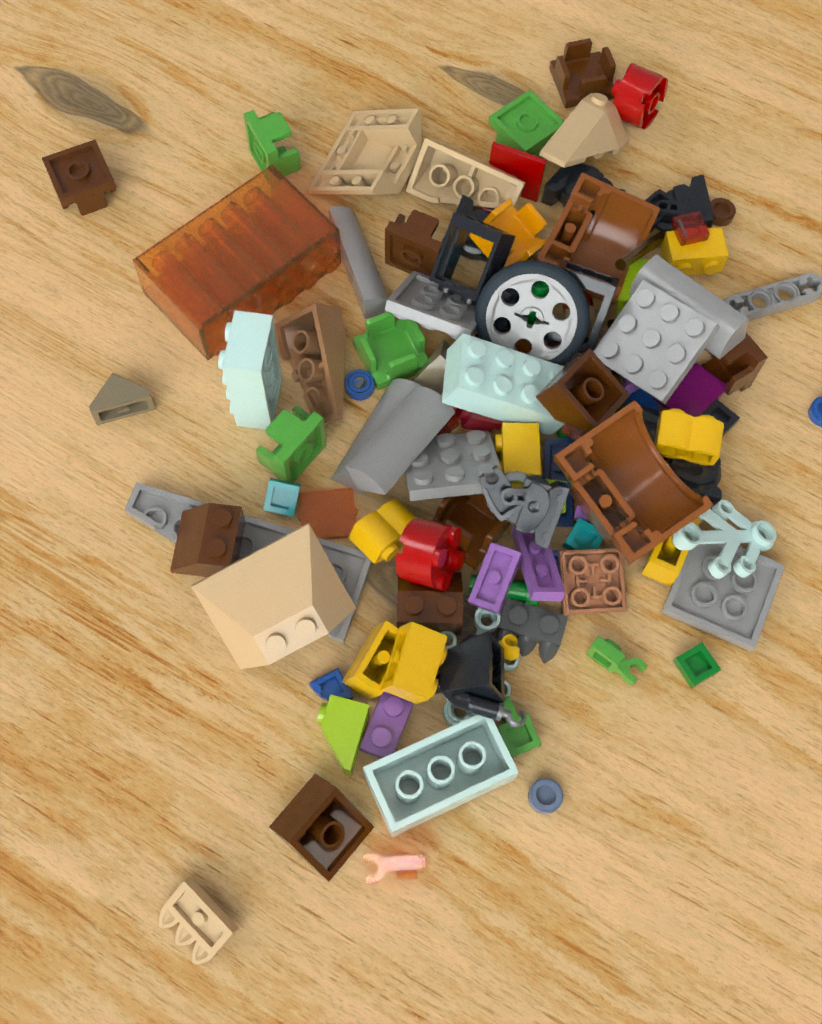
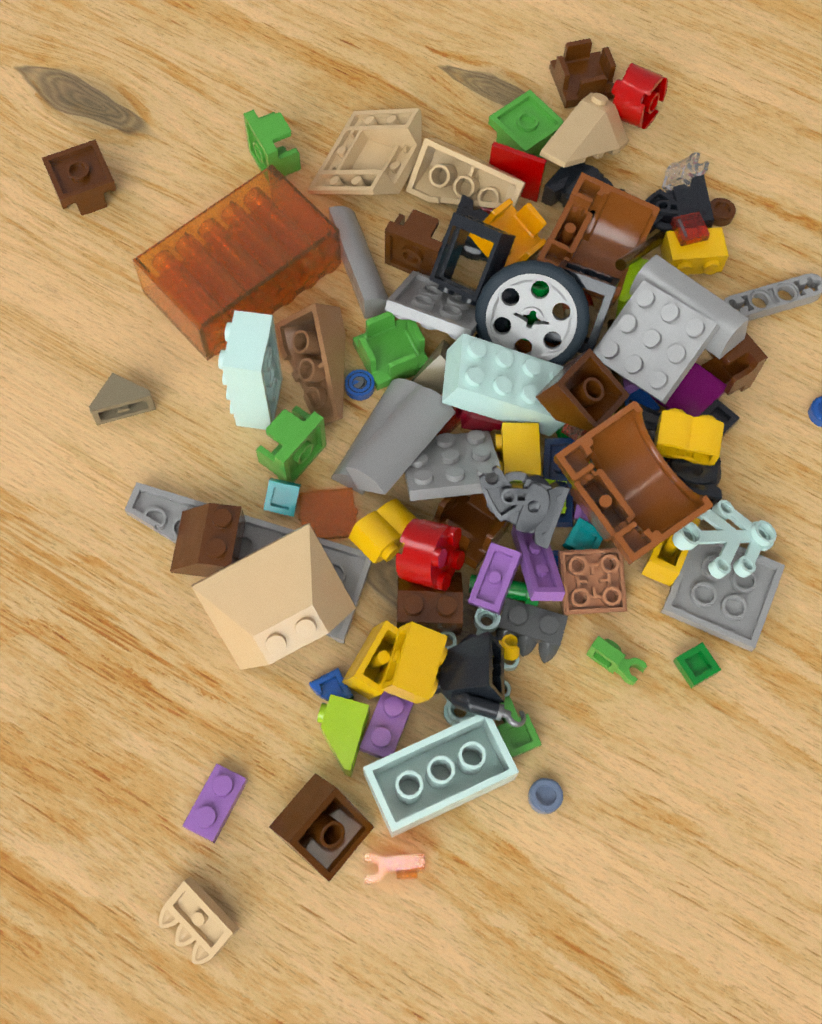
(215, 803): none -> medium lavender plate
(682, 171): none -> clear plate

